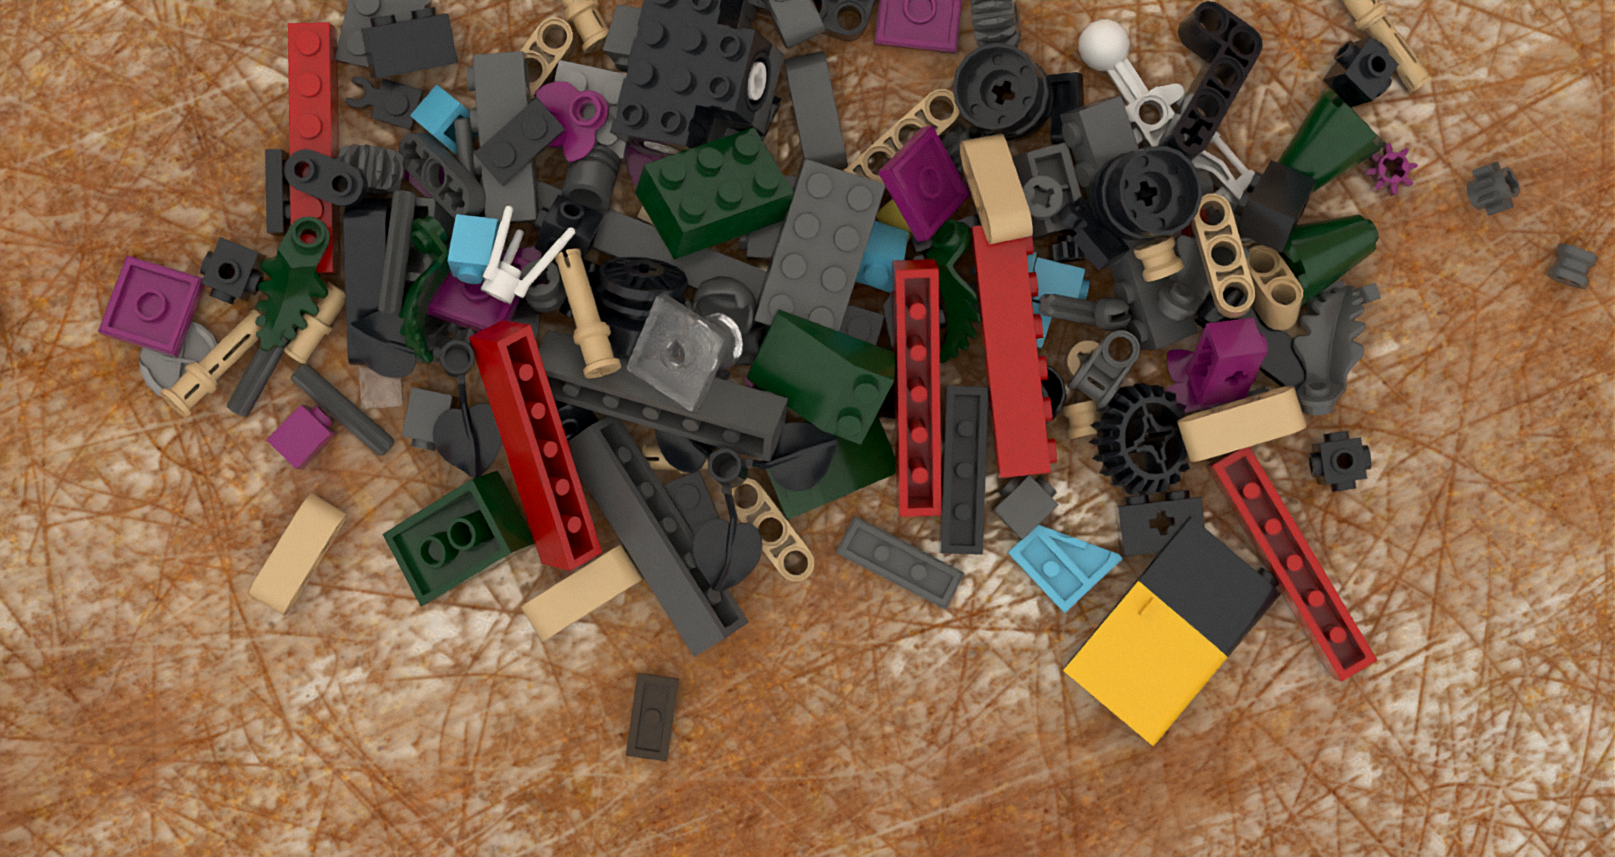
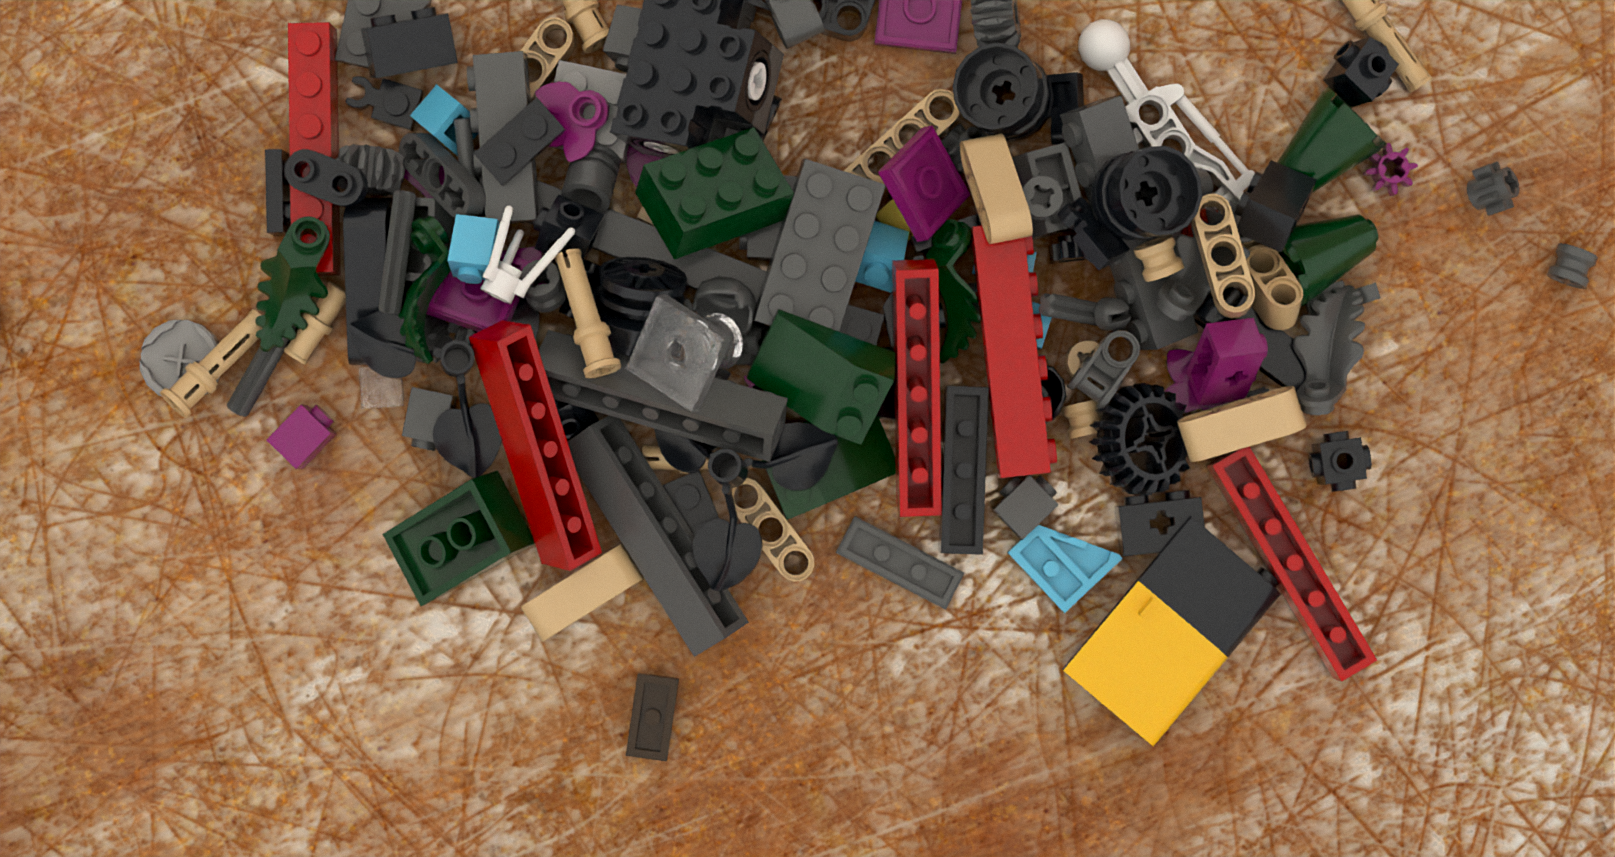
(151, 306): magenta tile -> none
(217, 268): black brick -> none
(297, 554): tan beam -> none
(342, 409): dark grey axle -> none
(815, 109): dark grey beam -> none
(1059, 279): medium azure brick -> none
(1222, 61): black beam -> none

